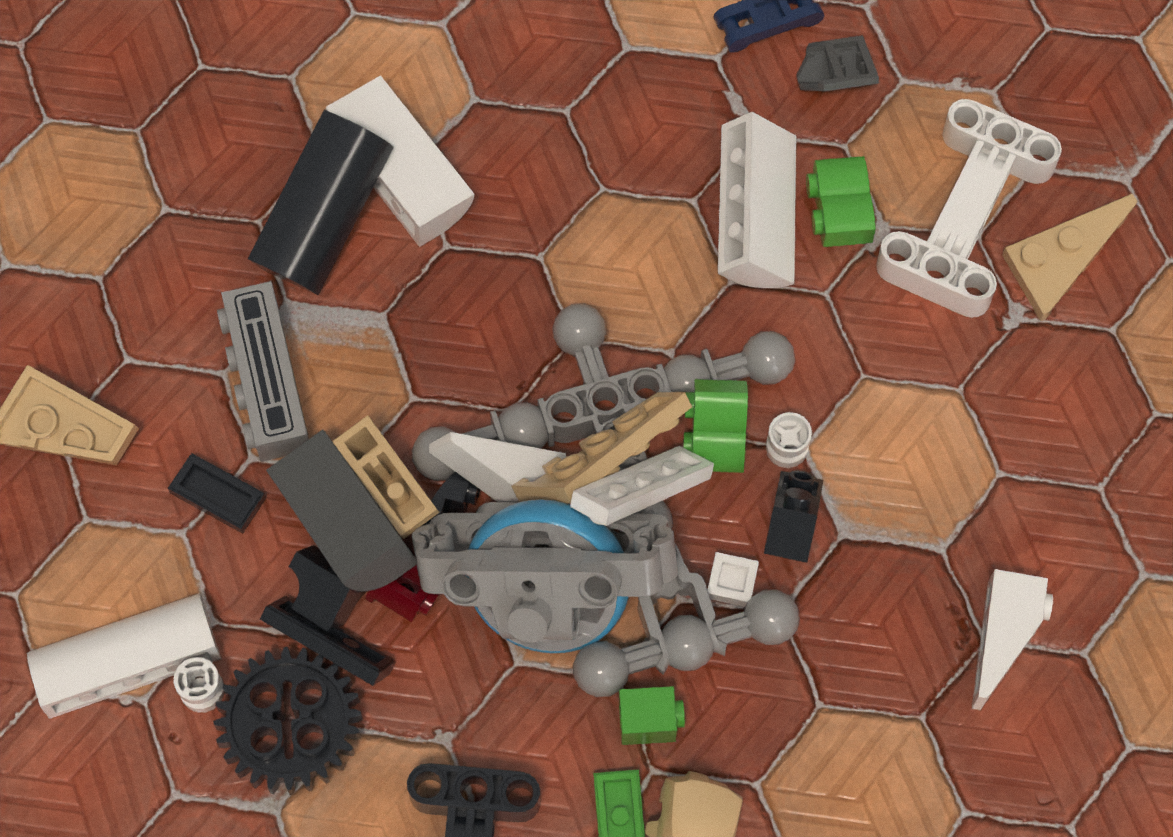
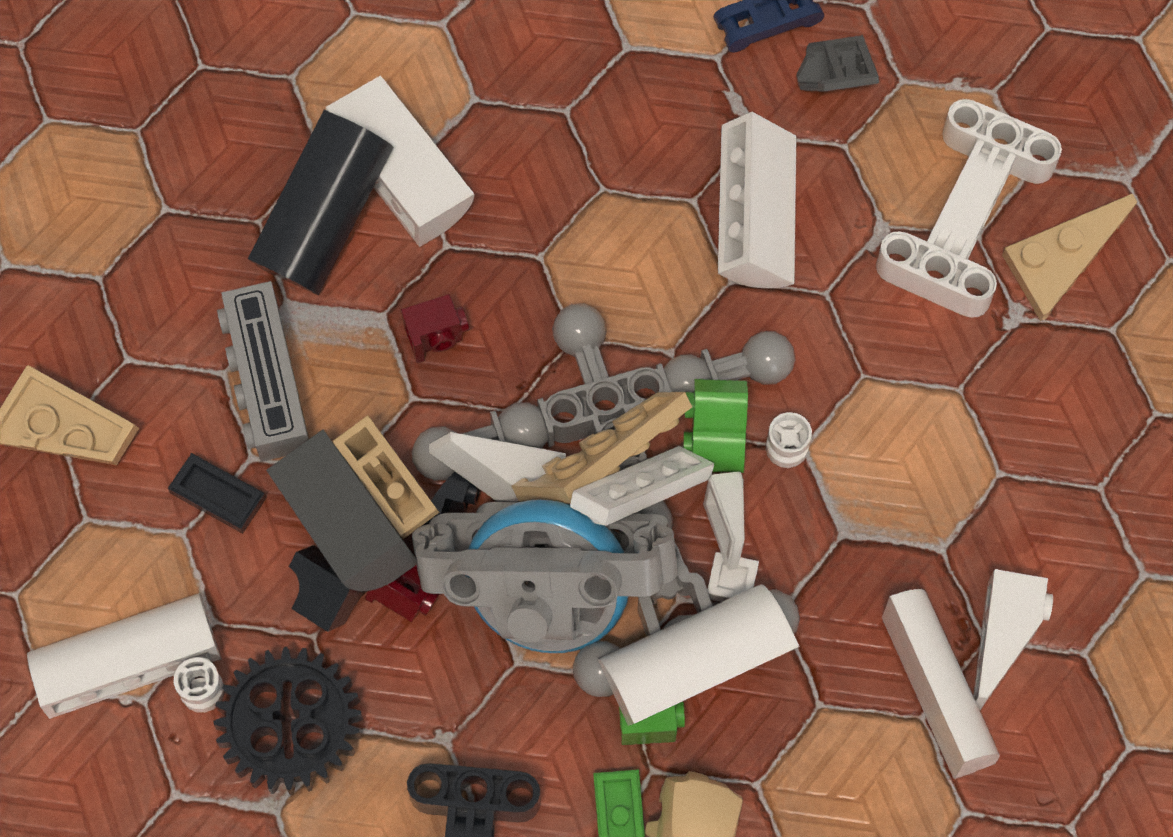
(334, 645): black tile -> none
(434, 325): none -> dark red brick
(697, 653): none -> white brick
(726, 514): none -> white slope
(794, 515): black slope -> none
(842, 201): bright green brick -> none
(939, 683): none -> white brick

